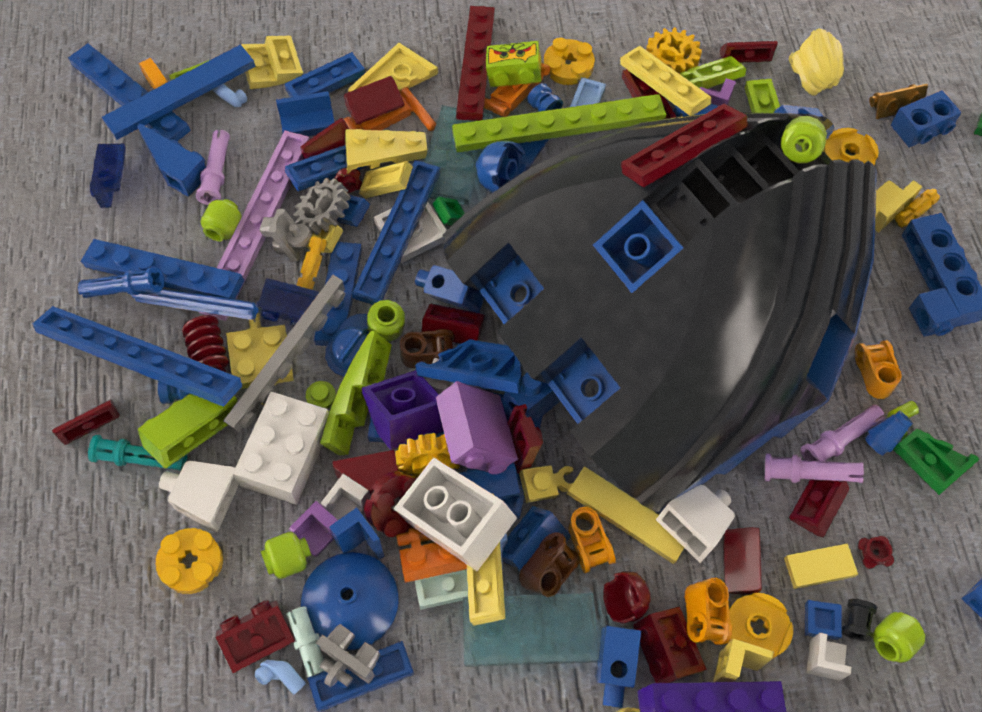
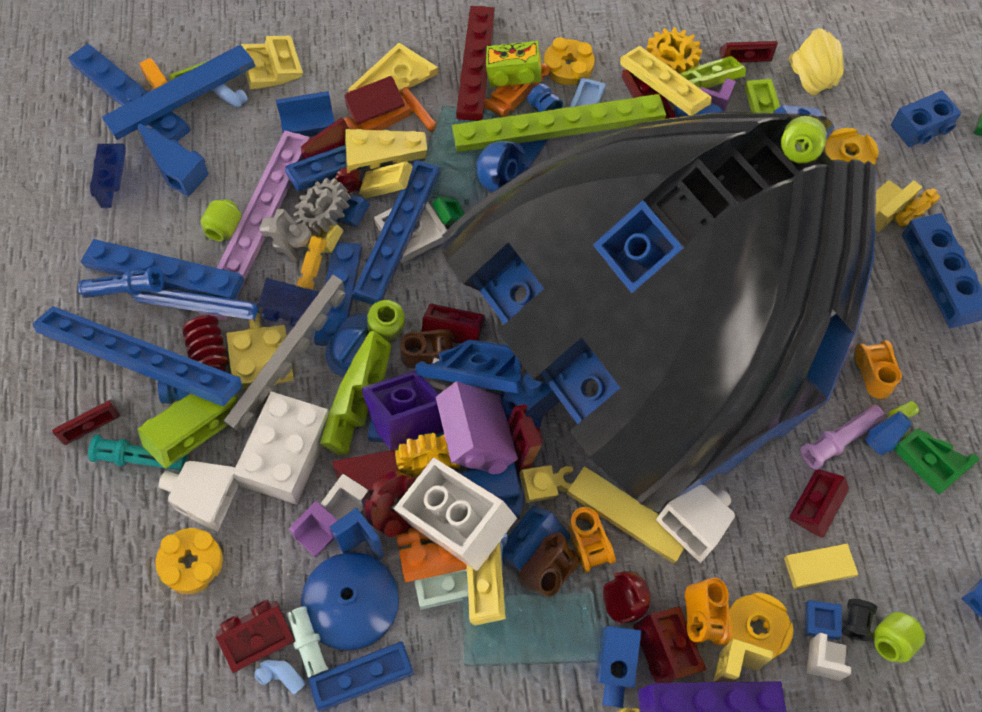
(212, 175): lavender pin -> none
(285, 555): lime head -> none
(320, 394): lime plate -> none
(327, 77): blue plate -> none
(335, 647): light grey hips -> none
(446, 287): blue torso -> none
(683, 144): dark red plate -> none
(742, 560): dark red slope -> none
(797, 469): lavender pin -> none
(883, 547): dark red plate -> none
(890, 102): pearl gold hinge -> none
(934, 312): blue brick -> none

